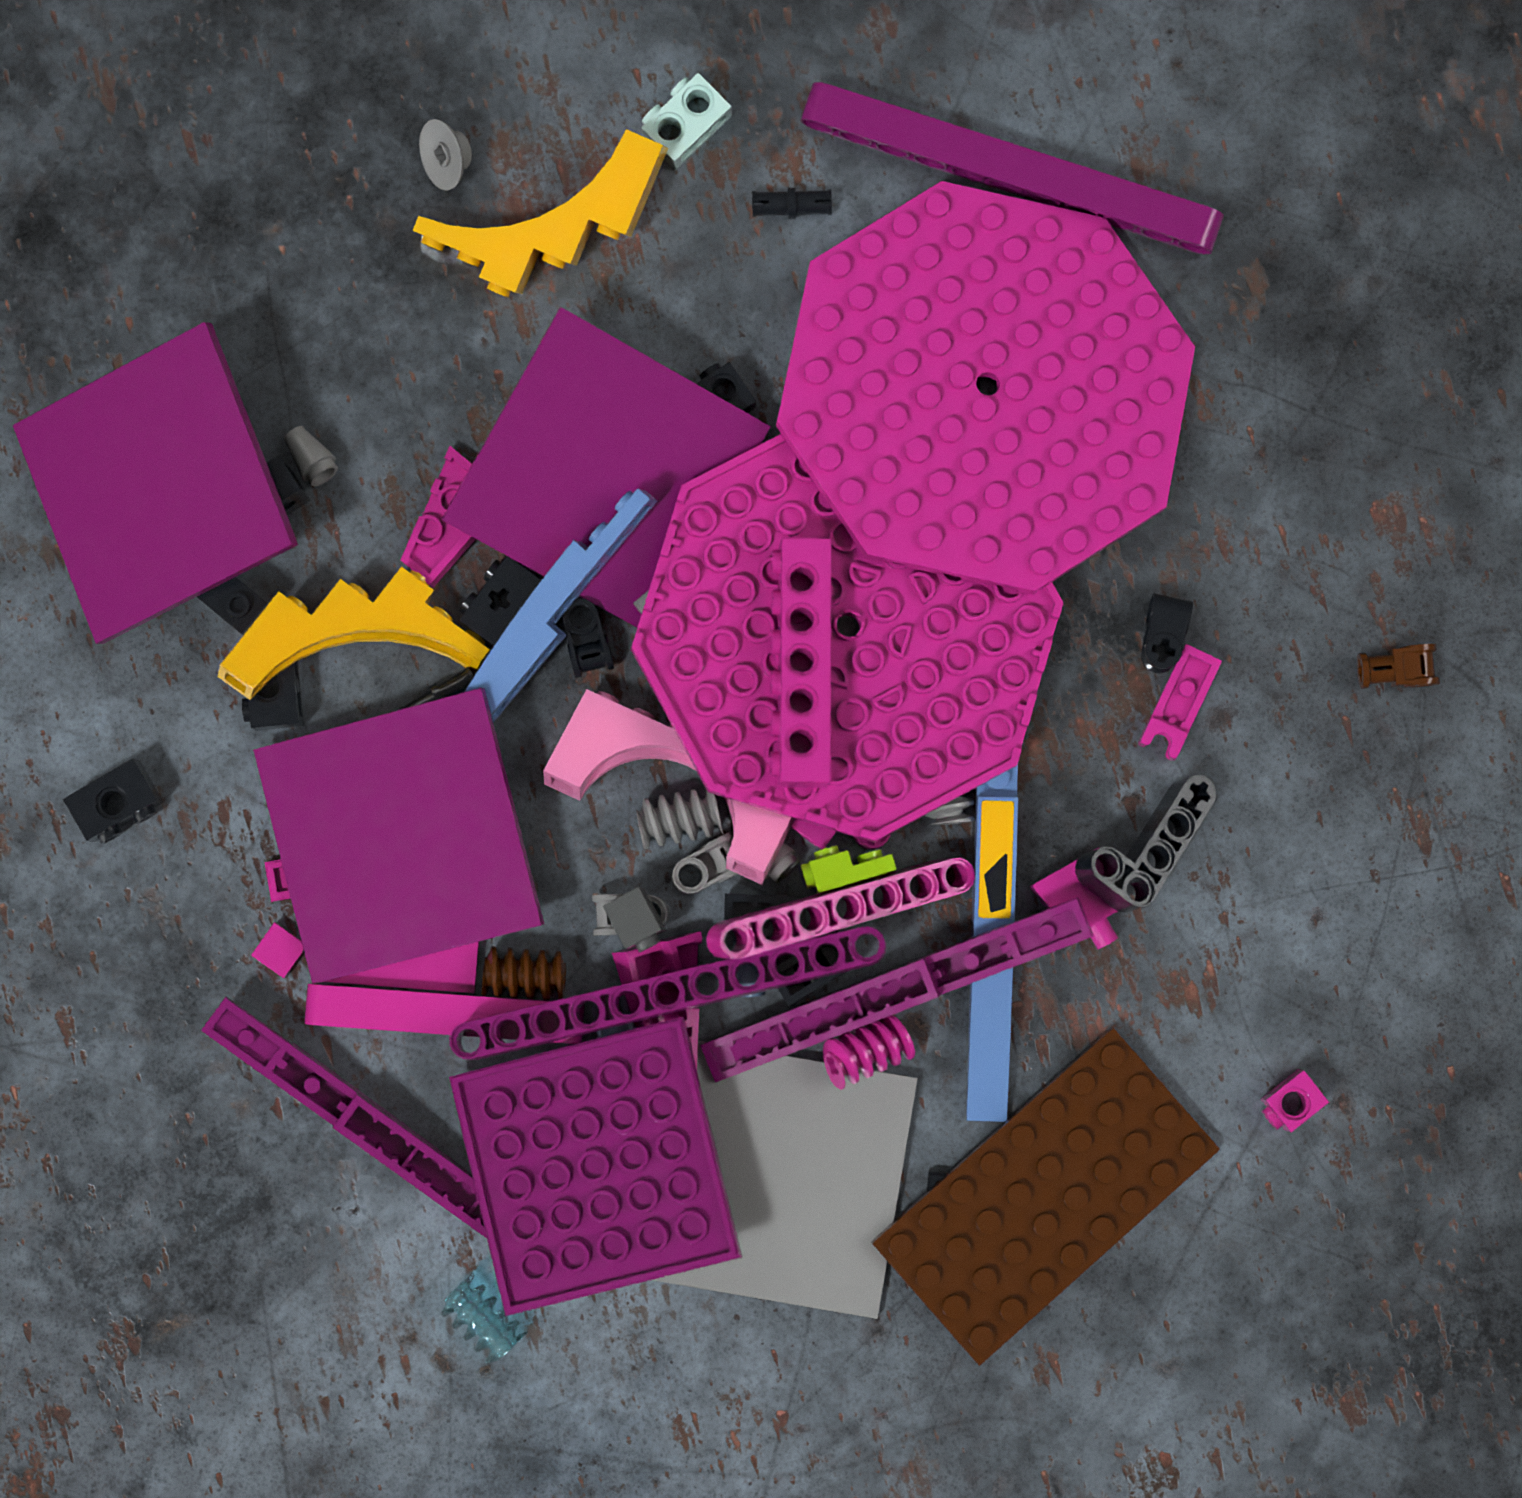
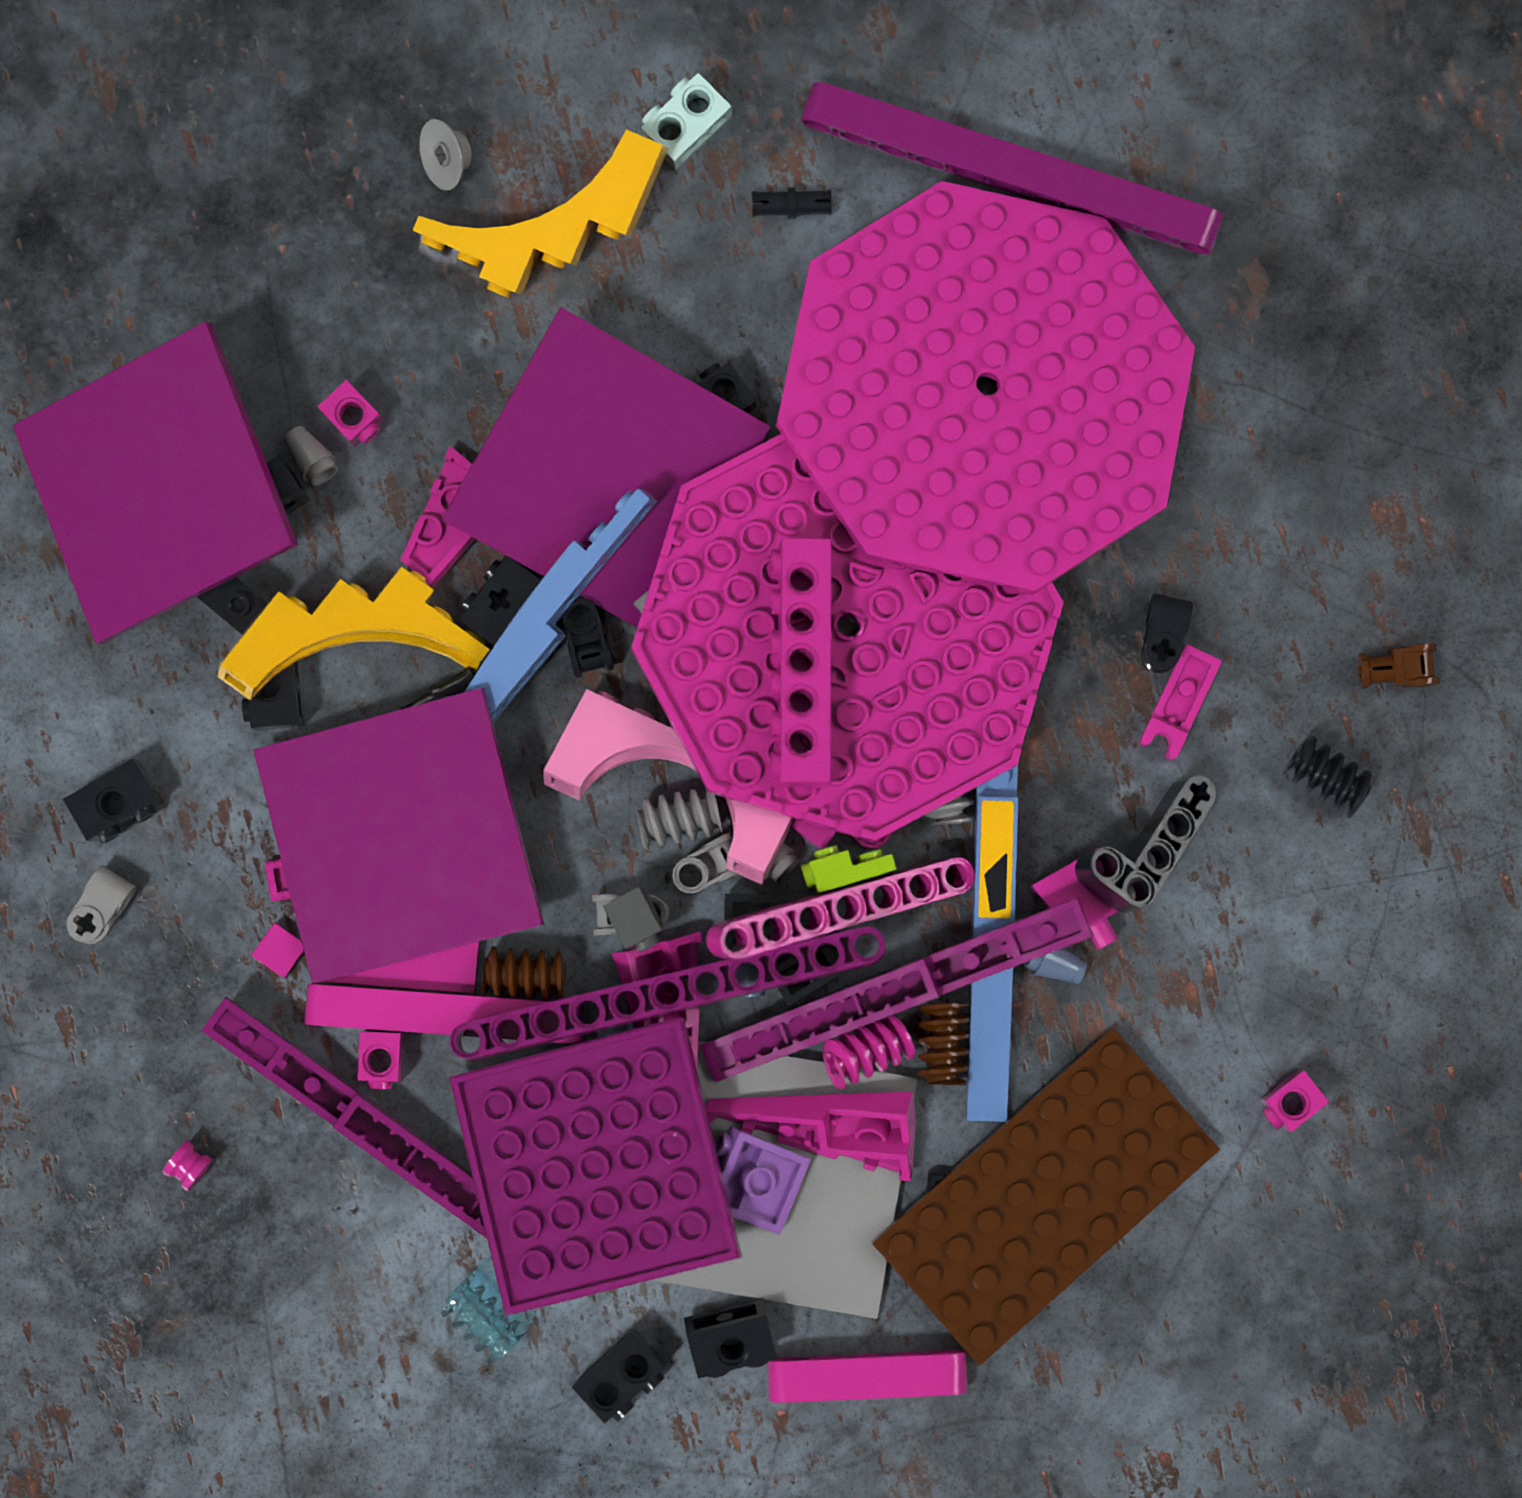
(103, 898): none -> light grey piece
(187, 1165): none -> dark pink wheel
(339, 402): none -> dark pink brick
(391, 1042): none -> dark pink brick
(612, 1369): none -> black brick
(741, 1321): none -> black brick
(759, 1178): none -> medium lavender plate
(858, 1125): none -> dark pink wedge
(867, 1376): none -> dark pink beam
(943, 1043): none -> reddish brown piece
(1058, 965): none -> sand blue cone
(1329, 775): none -> black piece

